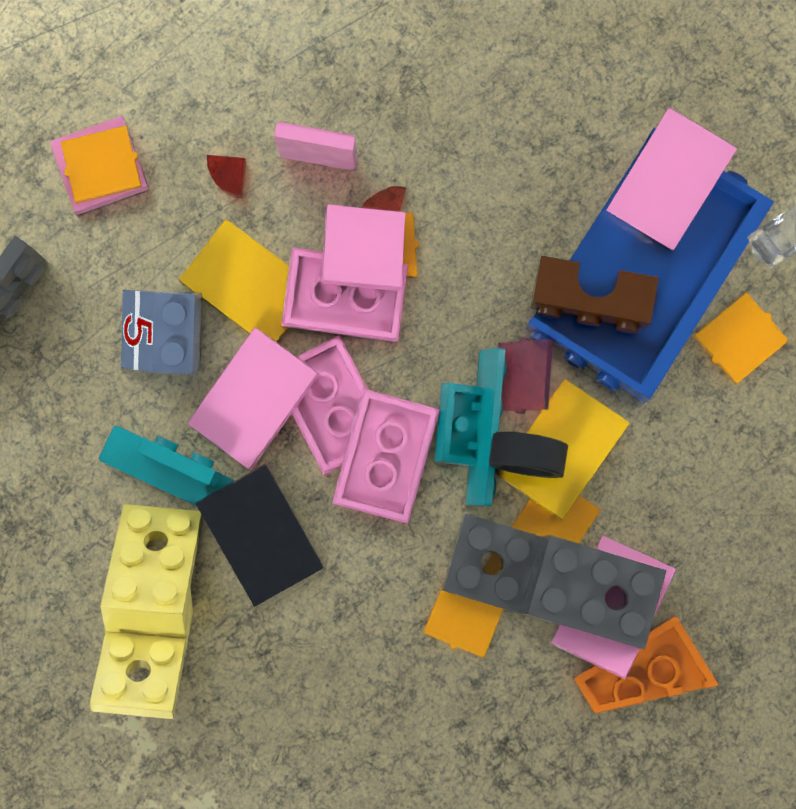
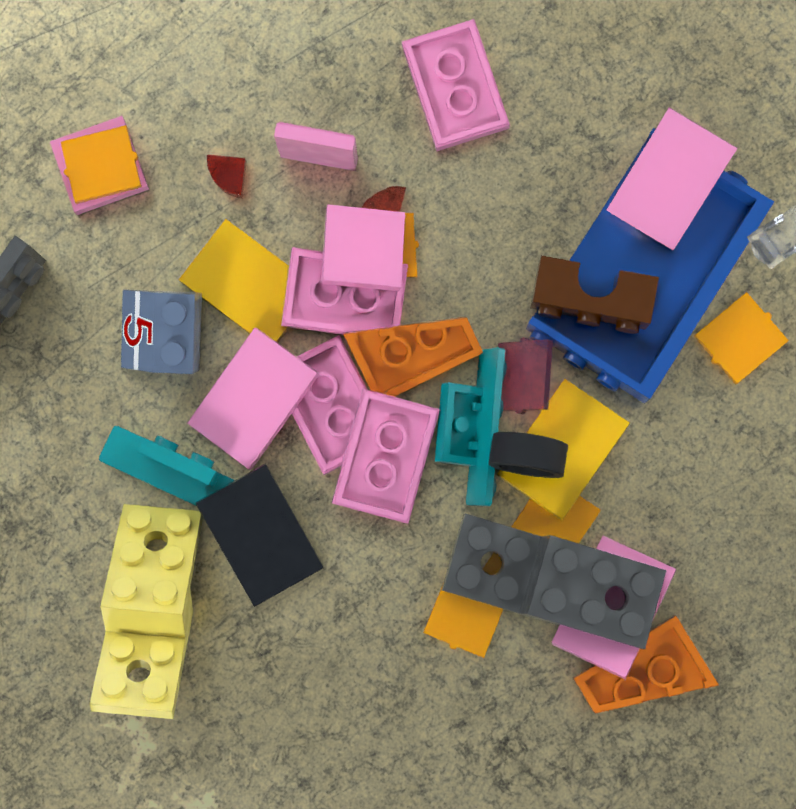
(410, 354): none -> orange wing
(455, 85): none -> bright pink tile

